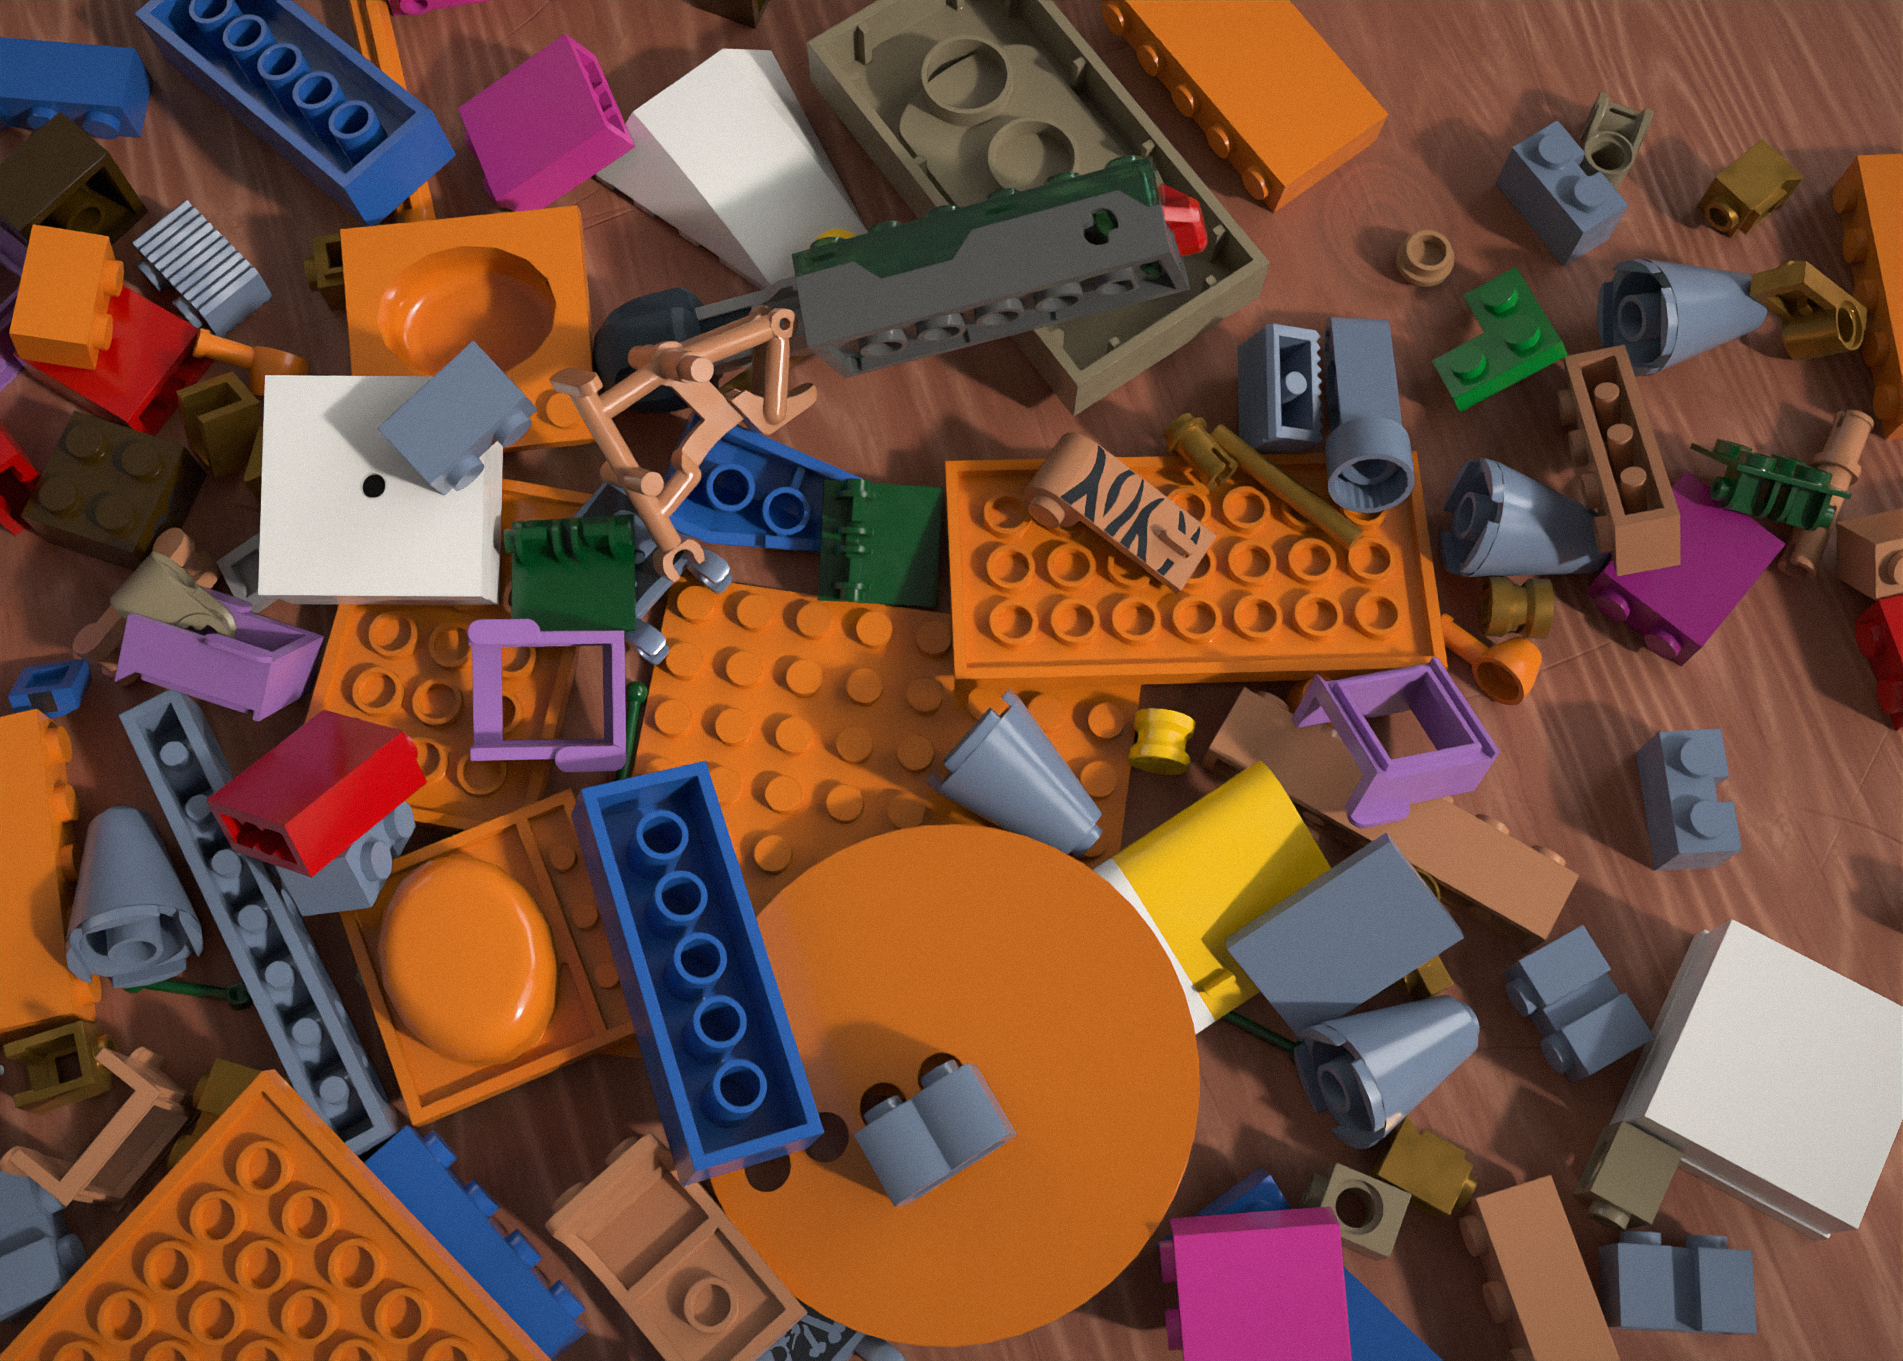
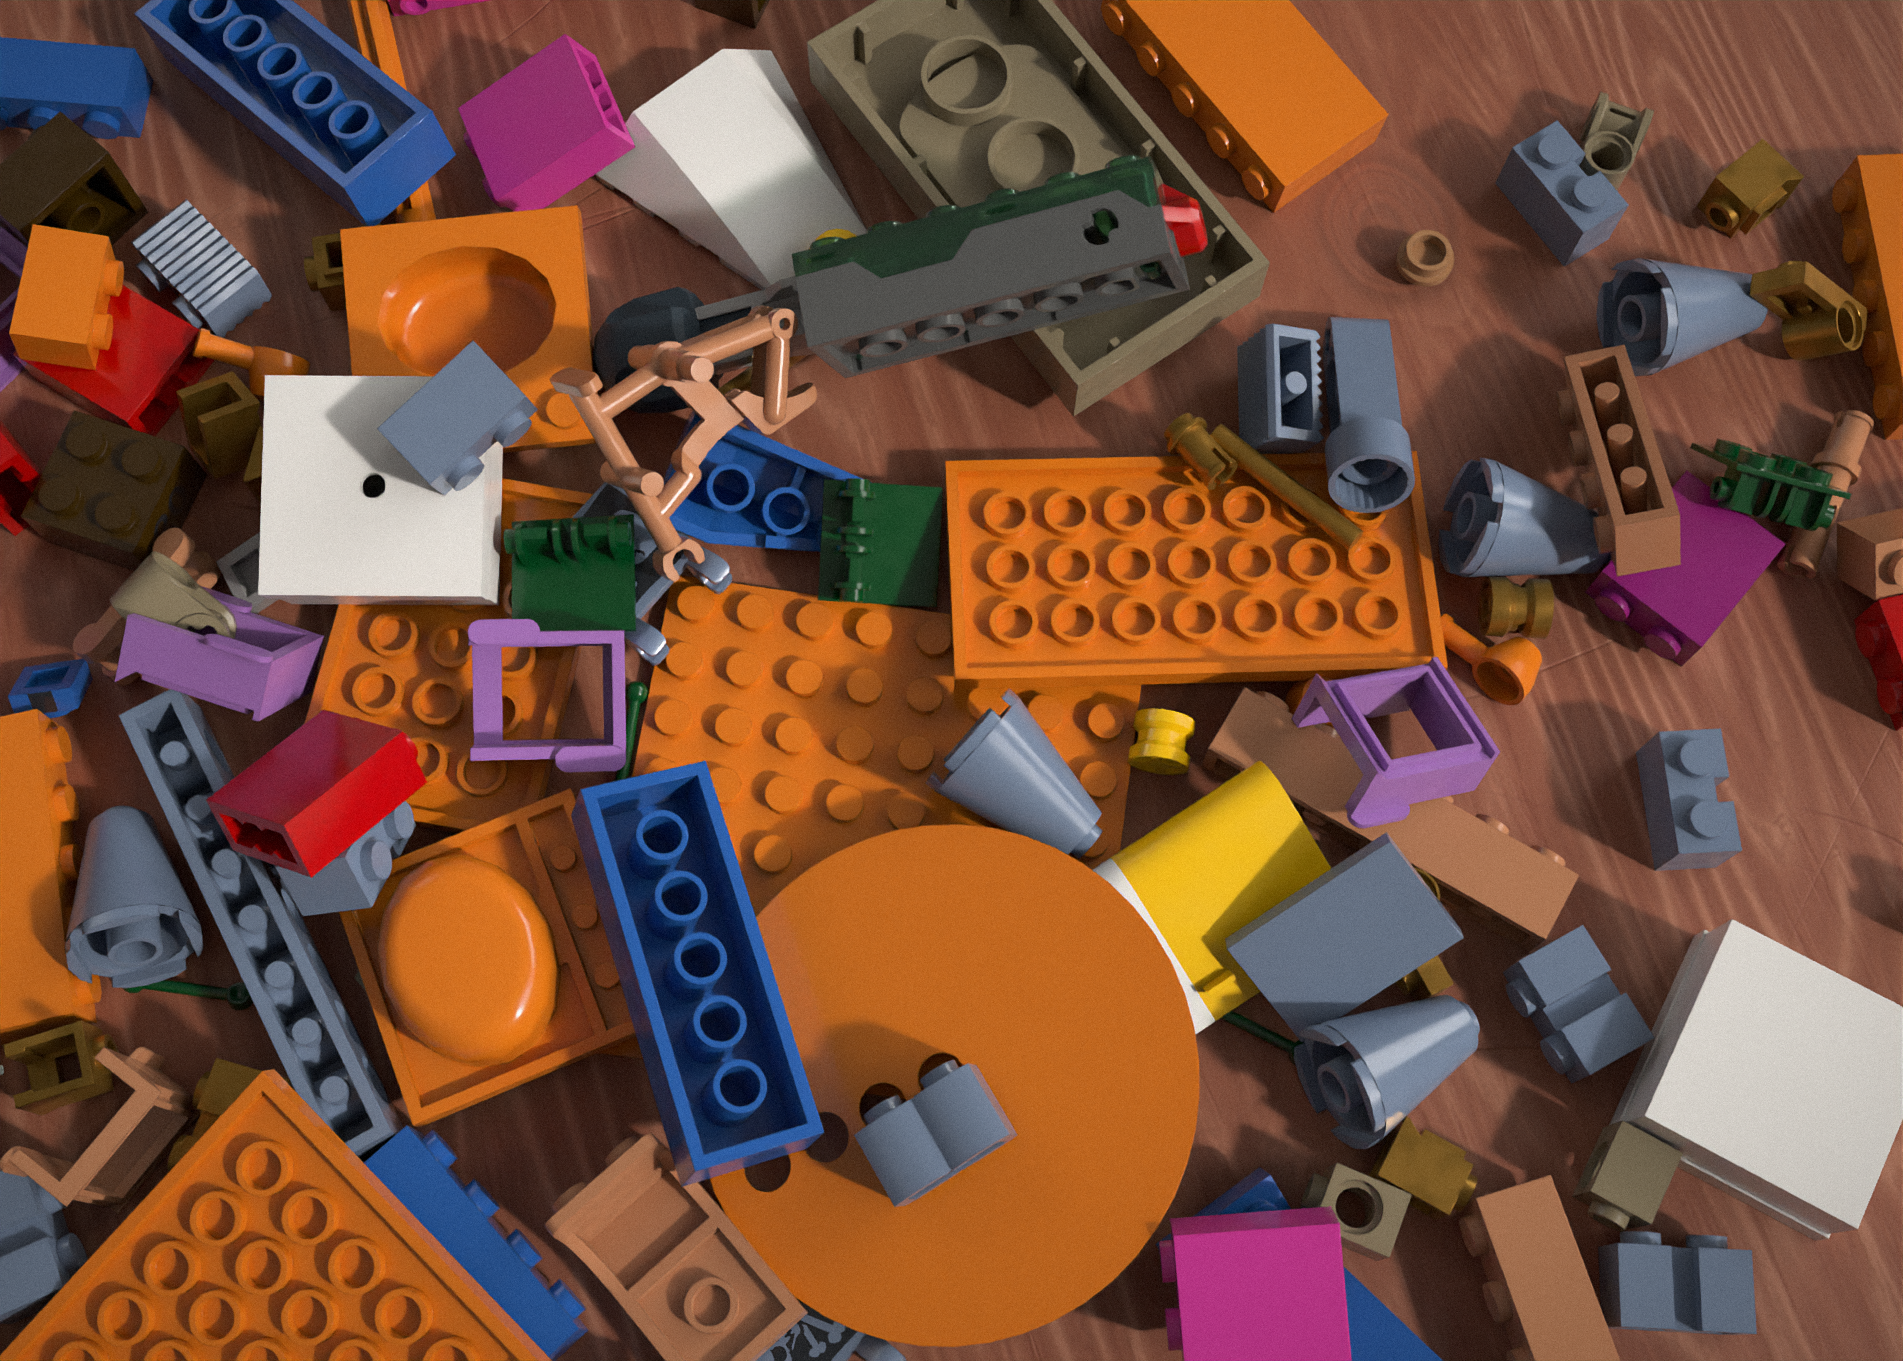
(1095, 487): nougat door -> none
(1513, 342): green plate -> none

